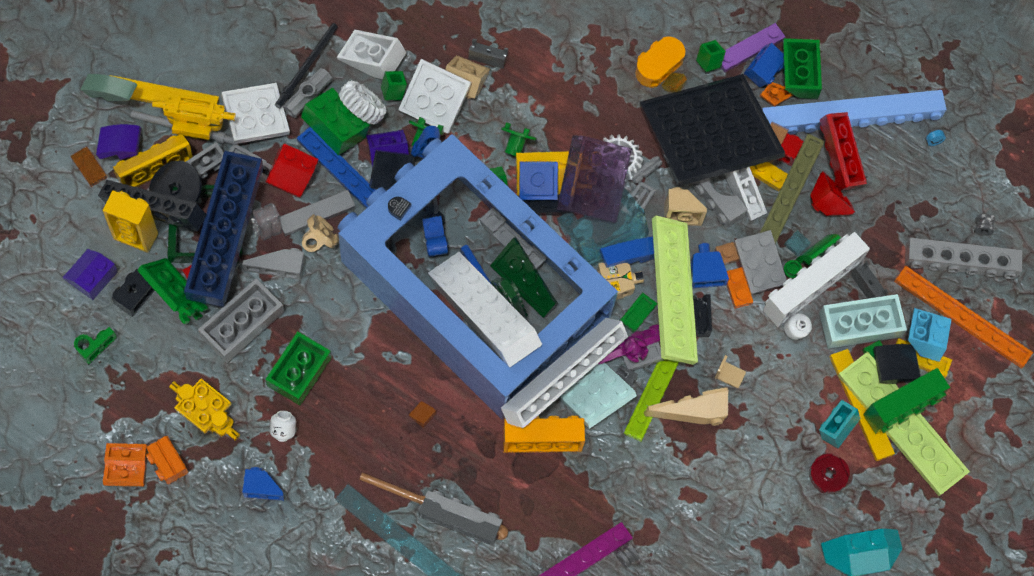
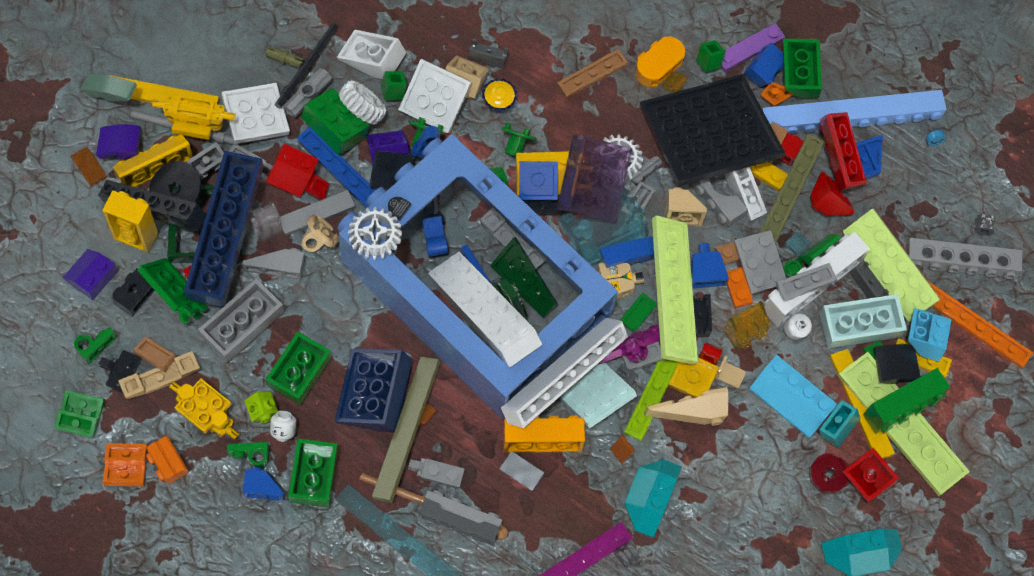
(79, 413): none -> green slope
(119, 368): none -> black hinge
(154, 354): none -> medium nougat tile
(156, 379): none -> tan slope
(239, 450): none -> green plate
(261, 407): none -> lime brick
(284, 57): none -> olive pin
(313, 473): none -> green brick
(317, 187): none -> red plate
(366, 233): none -> white gear
(374, 389): none -> dark blue slope
(406, 429): none -> olive tile
(437, 472): none -> light grey hinge
(499, 94): none -> yellow piece
(522, 471): none -> hinge
(592, 73): none -> medium nougat tile
(622, 449): none -> dark orange slope
(650, 495): none -> teal wedge
(693, 378): none -> yellow tile
(710, 353): none -> red brick
(747, 326): none -> clear yellow slope
(793, 396): none -> medium azure slope
(806, 282): none -> light grey plate
(870, 155): none -> blue wing
(871, 475): none -> red slope
(893, 265): none -> yellowish green plate

